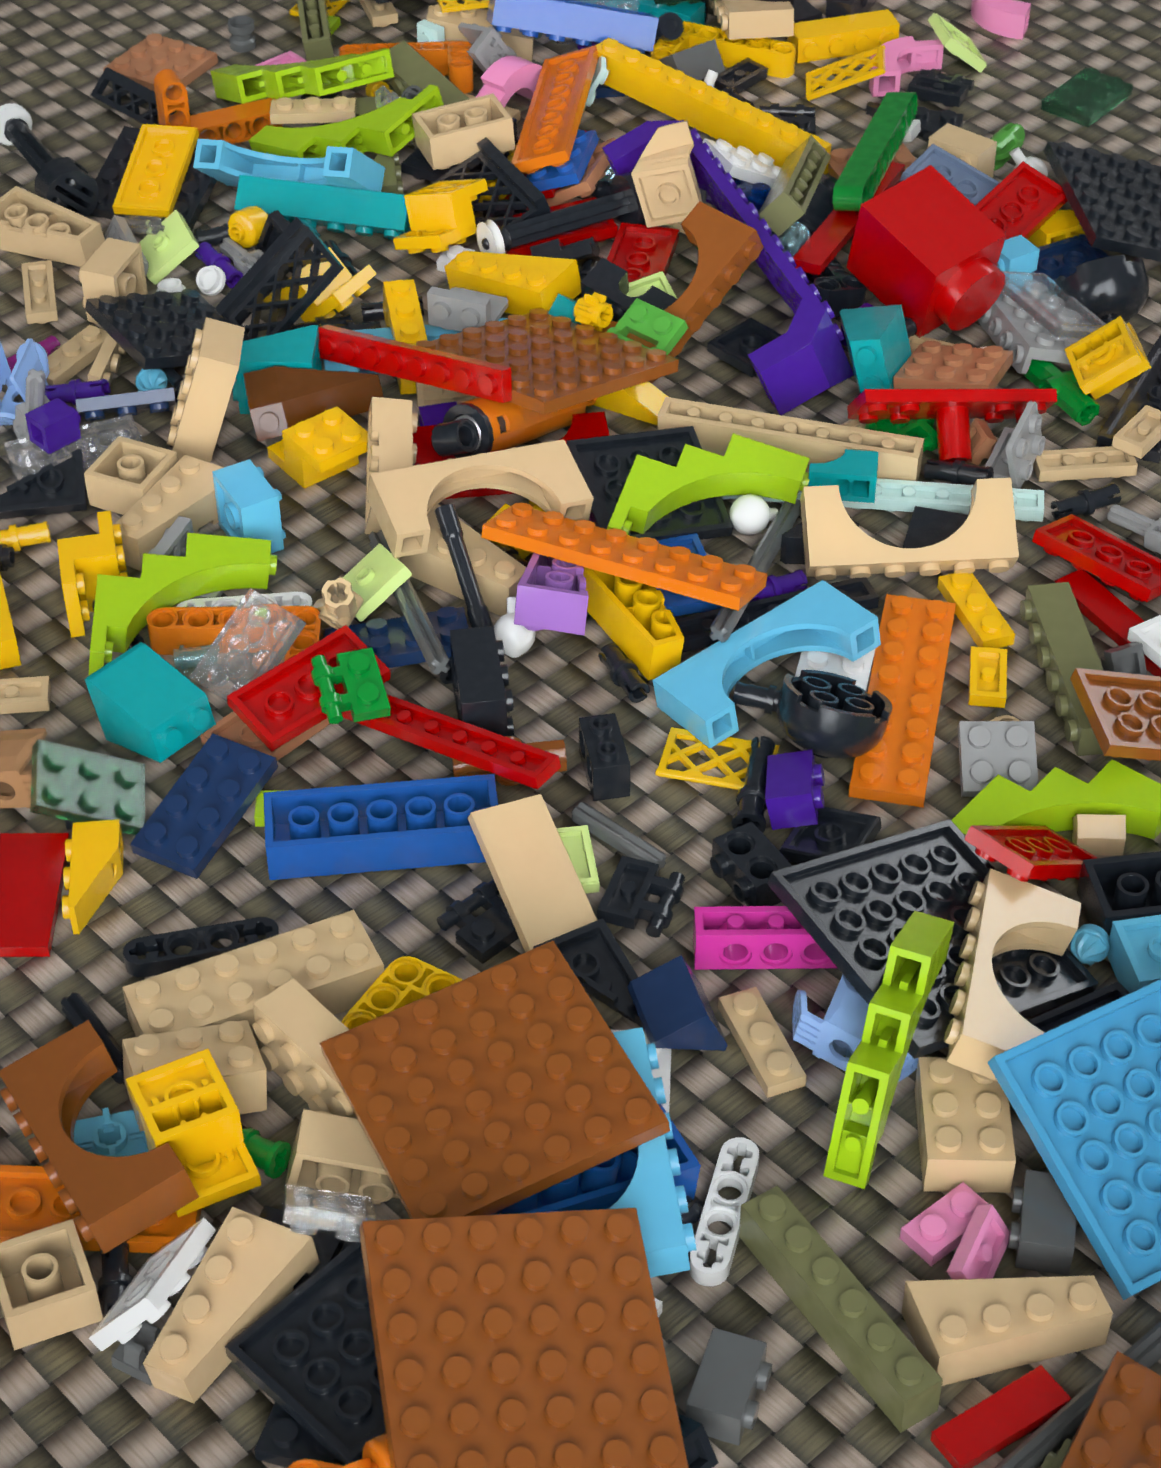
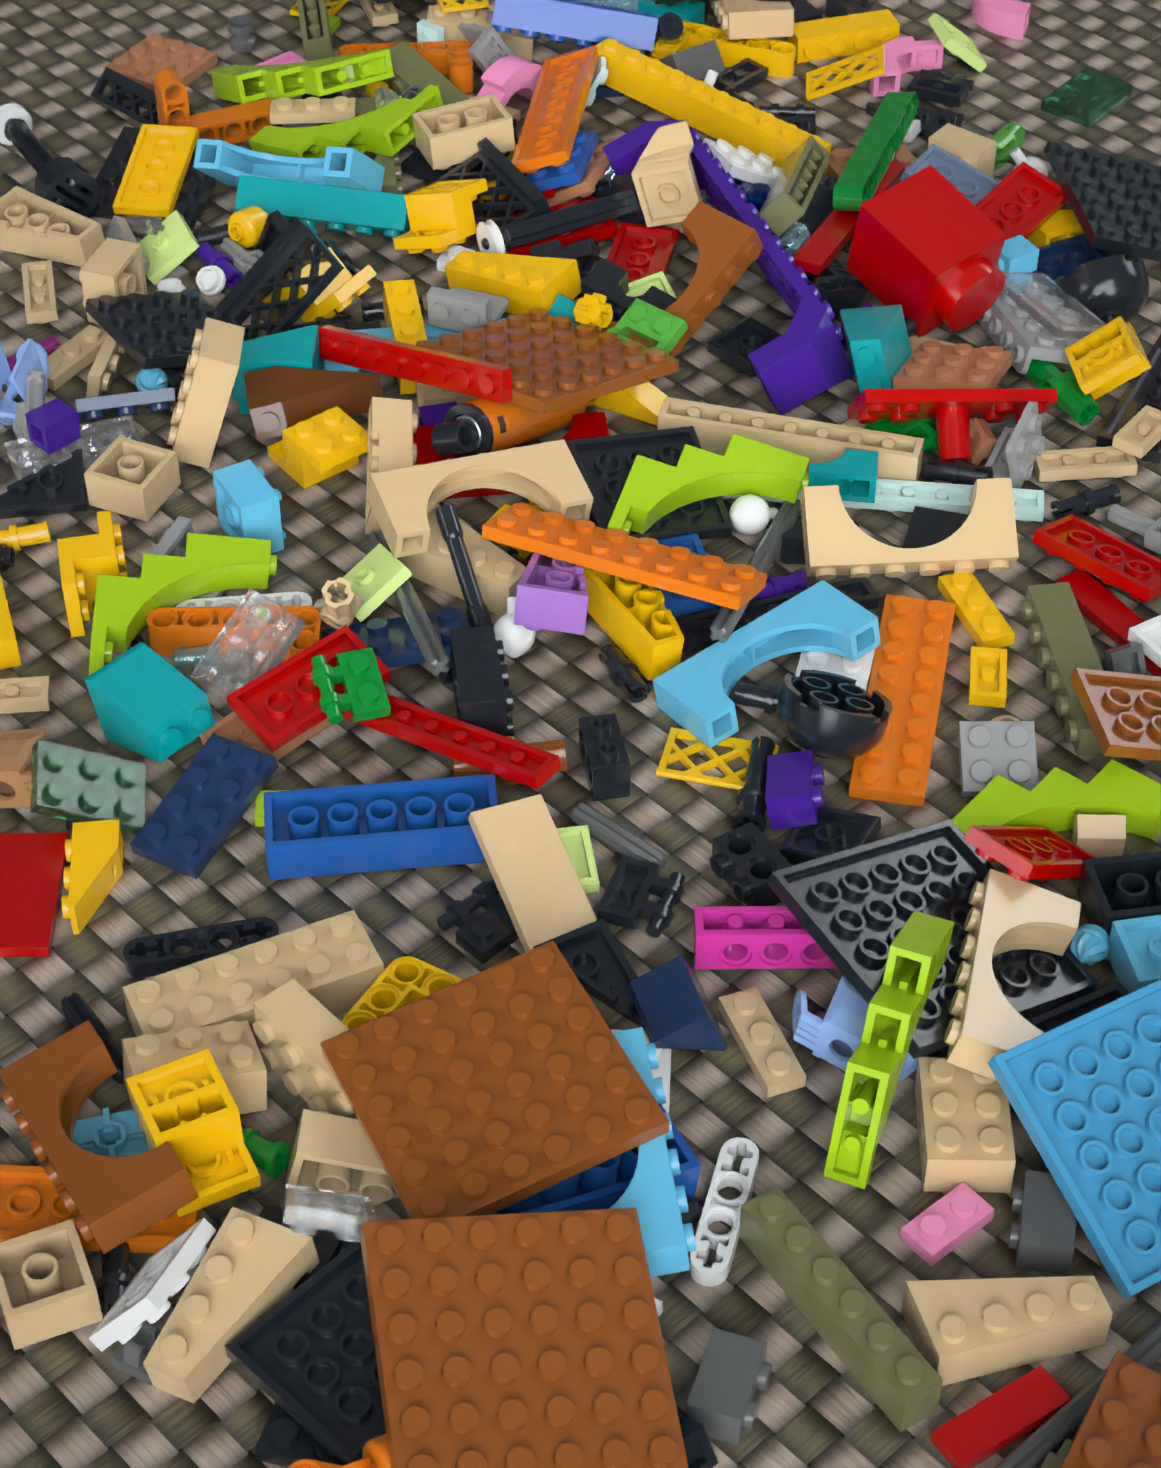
(77, 390): dark purple pin -> none
(182, 491): tan wedge -> none
(980, 1246): bright pink plate -> none

